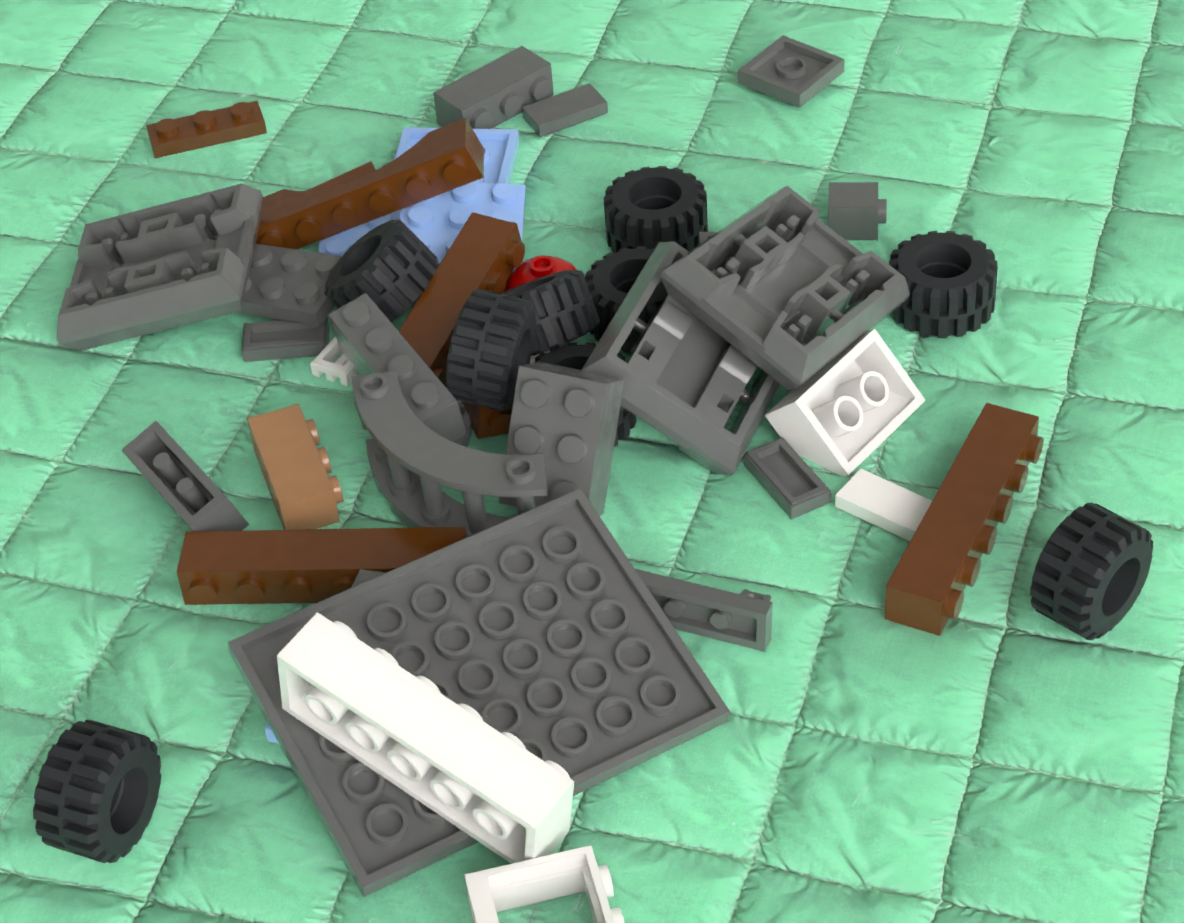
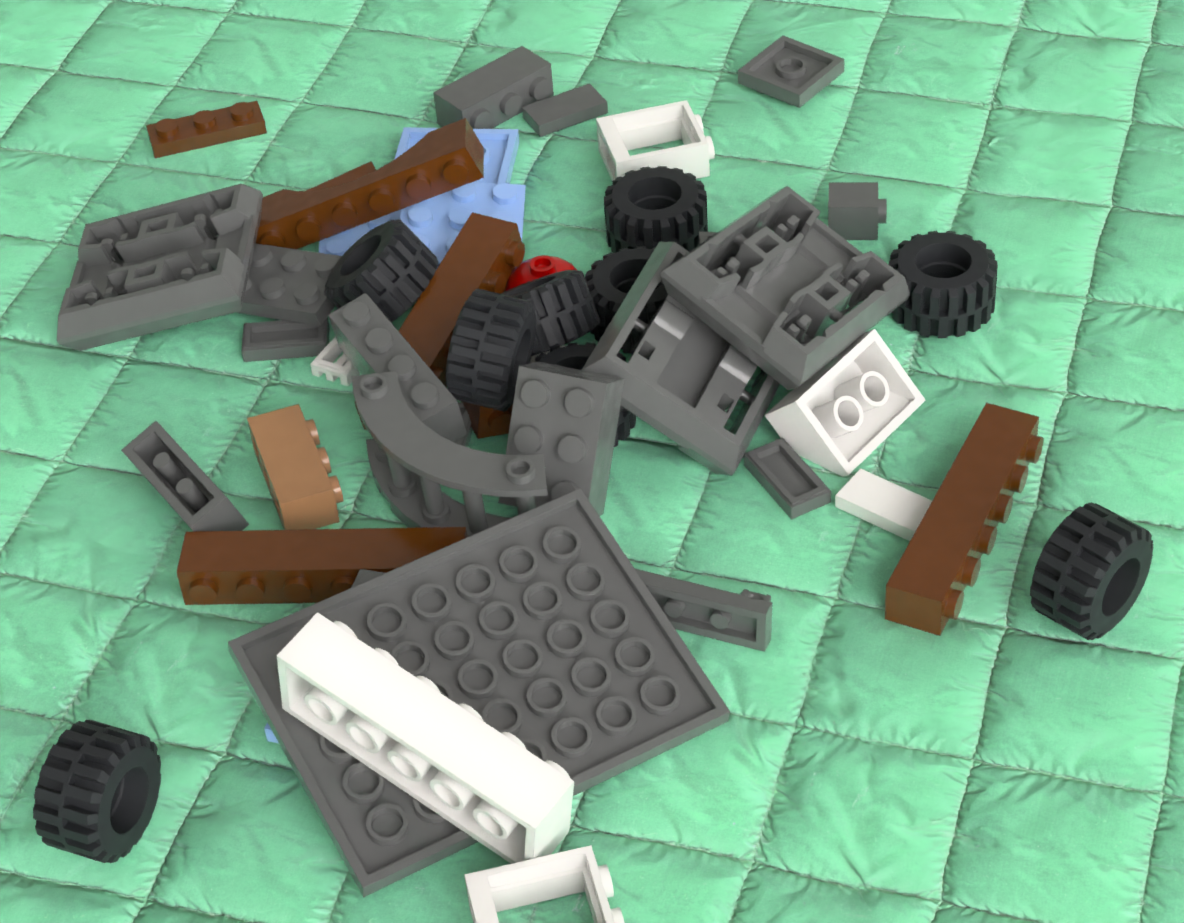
(653, 127): none -> white window

